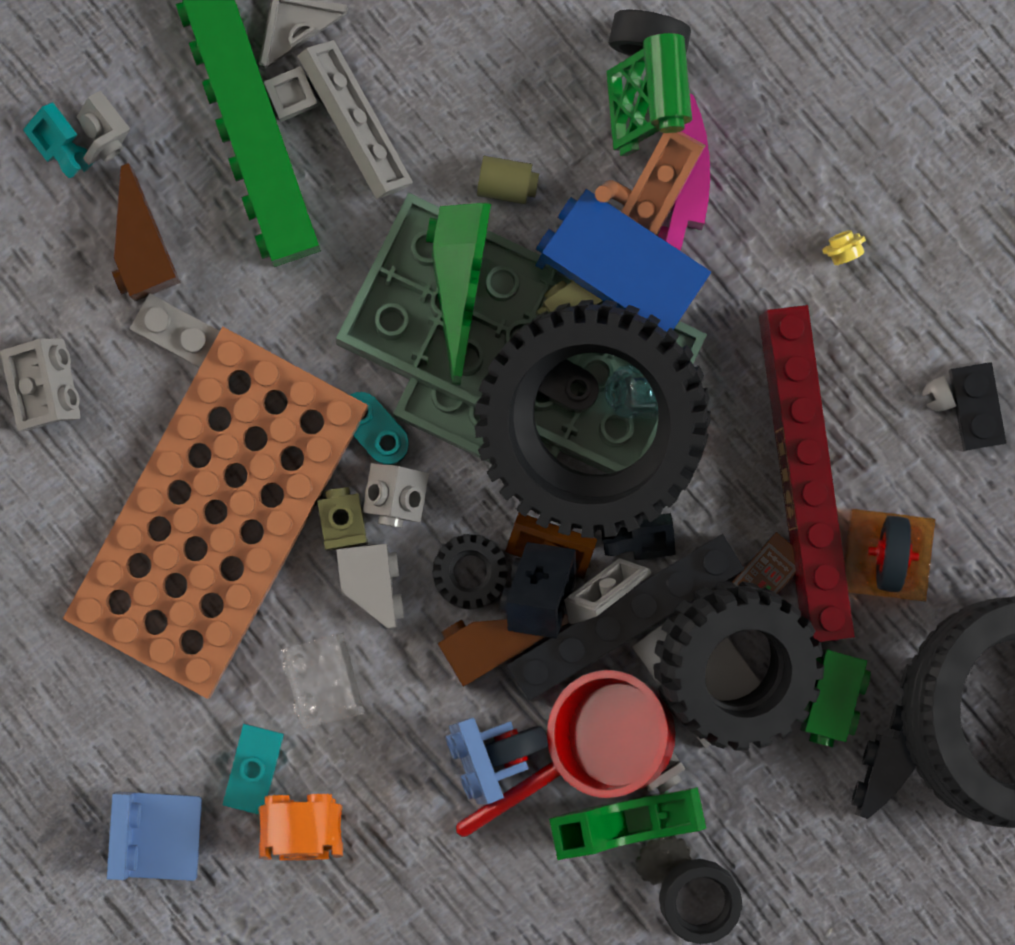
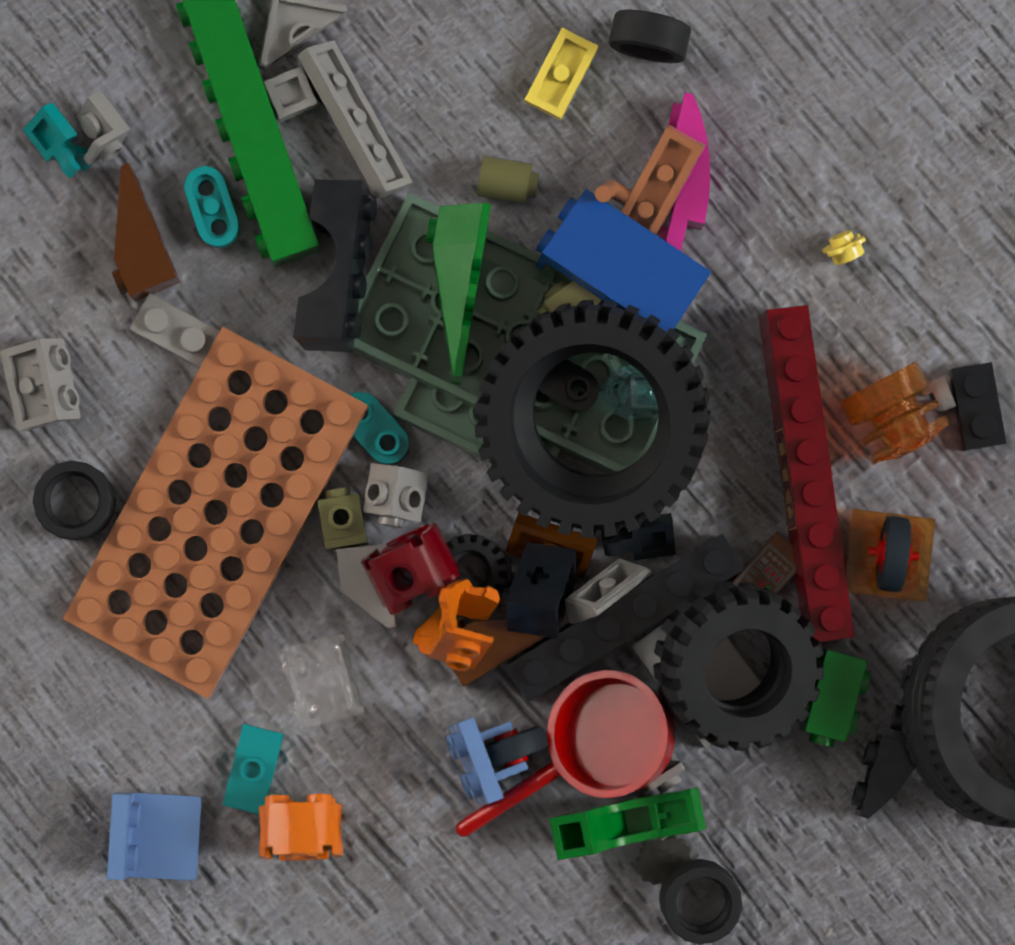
(42, 496): none -> black tyre
(211, 208): none -> teal plate
(330, 314): none -> black arch
(411, 566): none -> dark red brick
(439, 634): none -> orange piece
(561, 74): none -> light yellow plate
(663, 91): green piece -> none
(895, 413): none -> clear orange wheel

